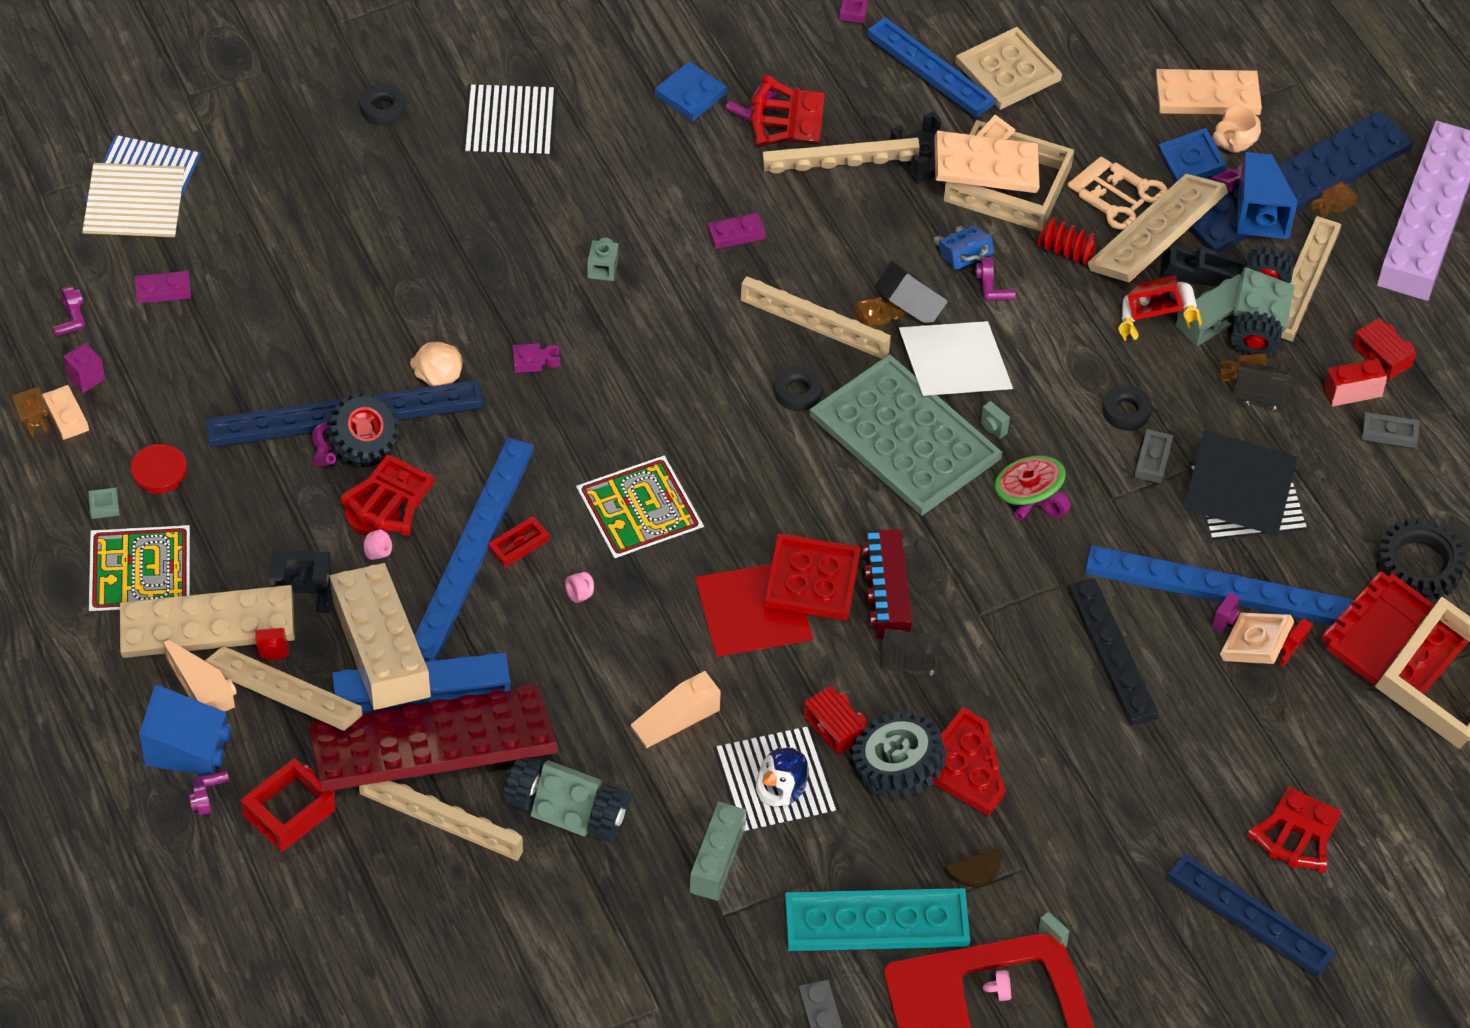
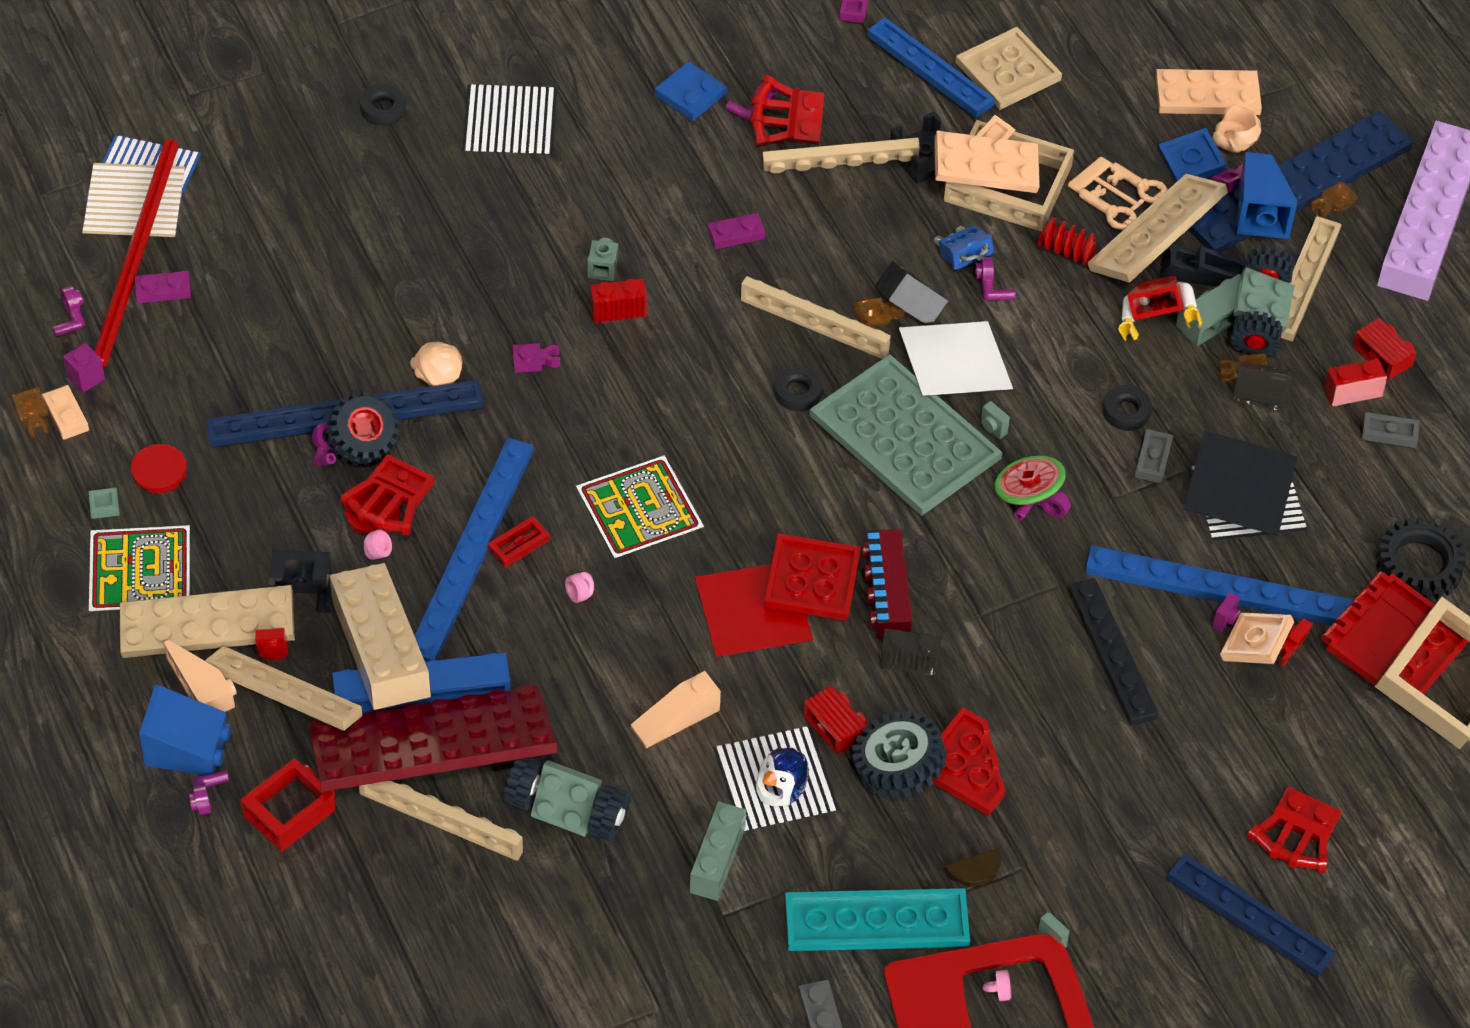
(135, 251): none -> red axle
(618, 300): none -> red brick

